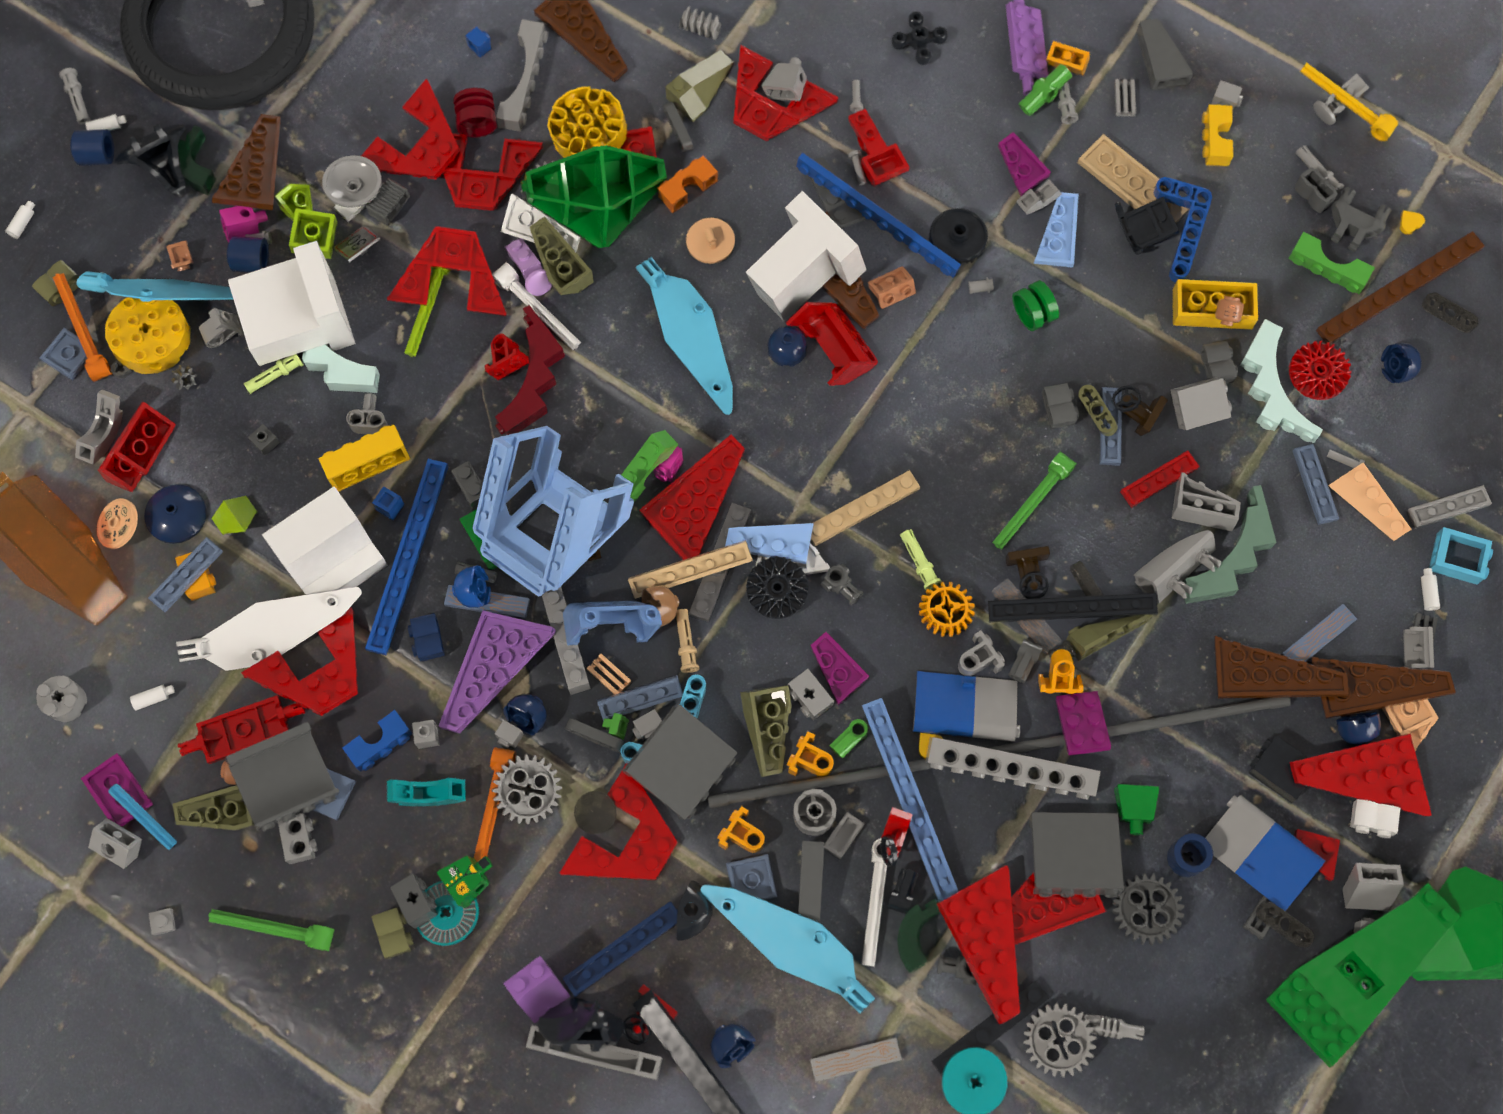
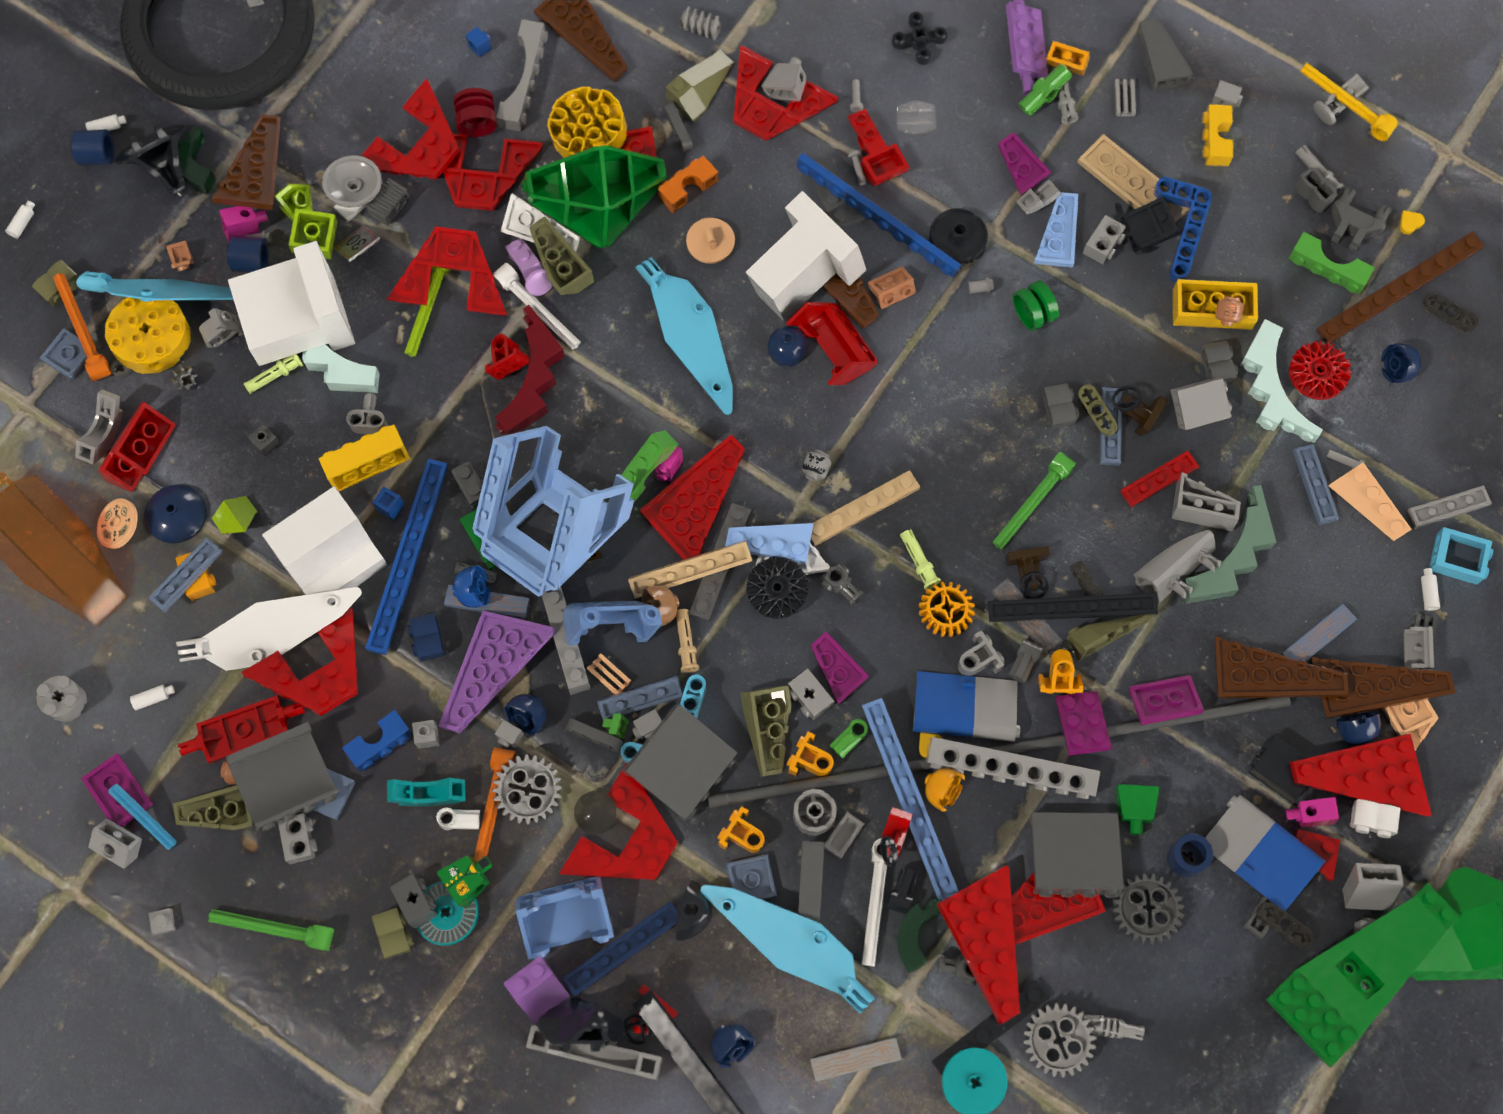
(73, 88): light grey pin -> none
(461, 819): none -> white piece
(563, 916): none -> medium blue windscreen
(816, 465): none -> light grey head
(916, 117): none -> clear slope
(943, 787): none -> light orange cylinder
(1103, 239): none -> light grey brick
(1165, 700): none -> magenta plate
(1323, 811): none -> dark pink torso

